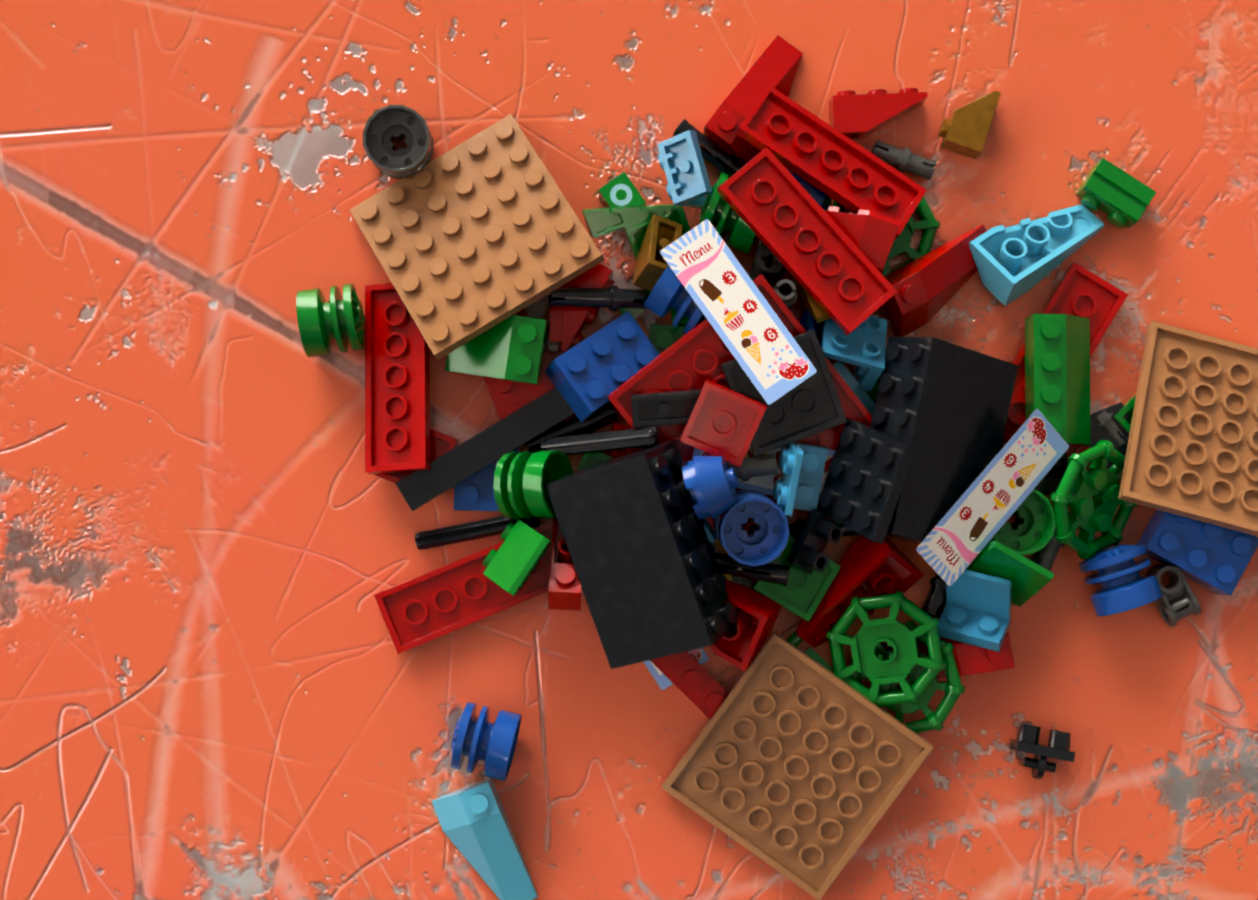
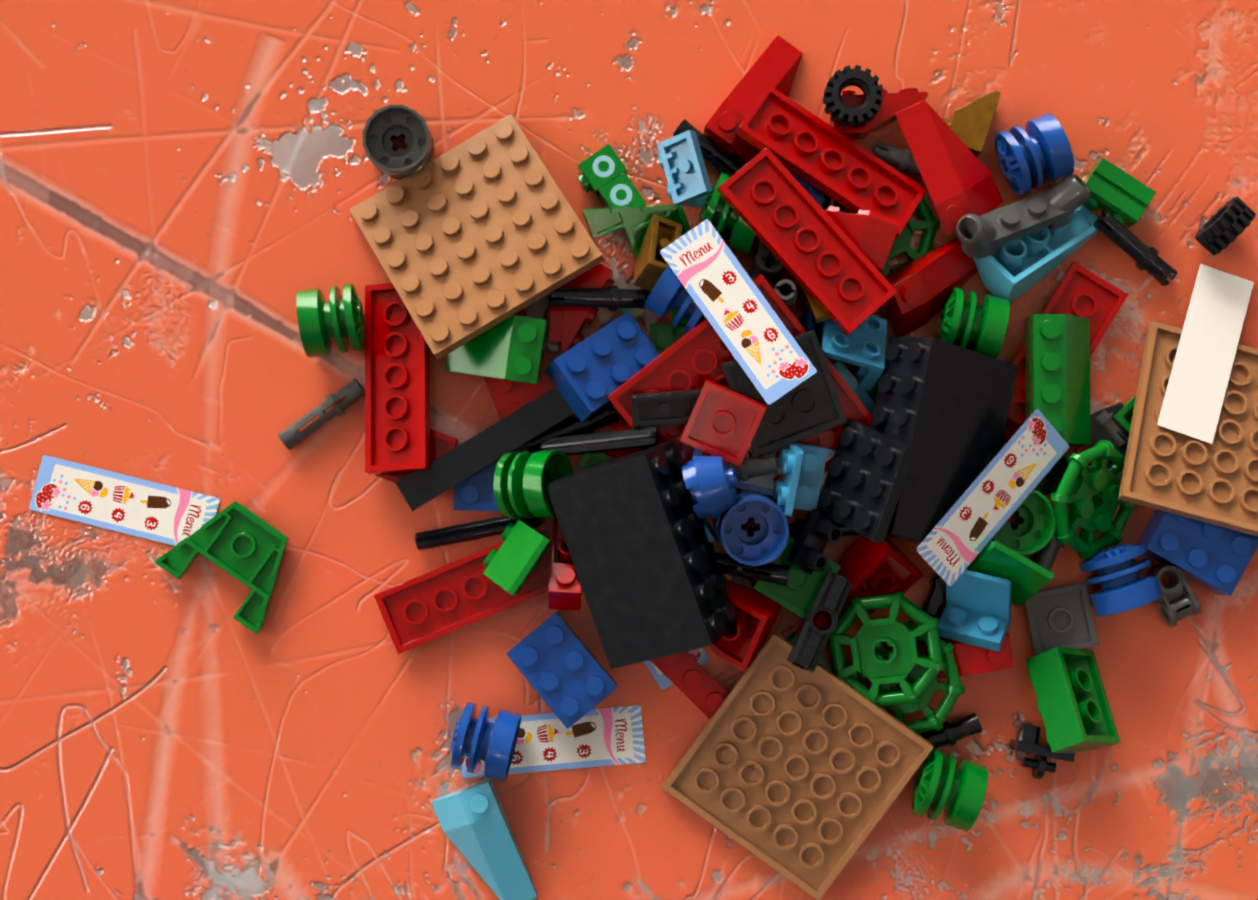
(119, 501): none -> sticker
(243, 548): none -> green wing
(292, 436): none -> dark grey pin
(562, 670): none -> blue brick
(595, 740): none -> sticker
(599, 169): none -> green brick
(828, 602): none -> black piece
(857, 78): none -> black tyre
(948, 167): none -> red wedge
(953, 731): none -> black pin
(956, 791): none -> green wheel
(979, 326): none -> green wheel
(1034, 154): none -> blue wheel
(1051, 208): none -> dark grey plate
(1060, 619): none -> dark grey plate
(1072, 700): none -> green slope
(1145, 257): none -> black pin
(1205, 354): none -> white sticker
(1225, 226): none -> black tyre

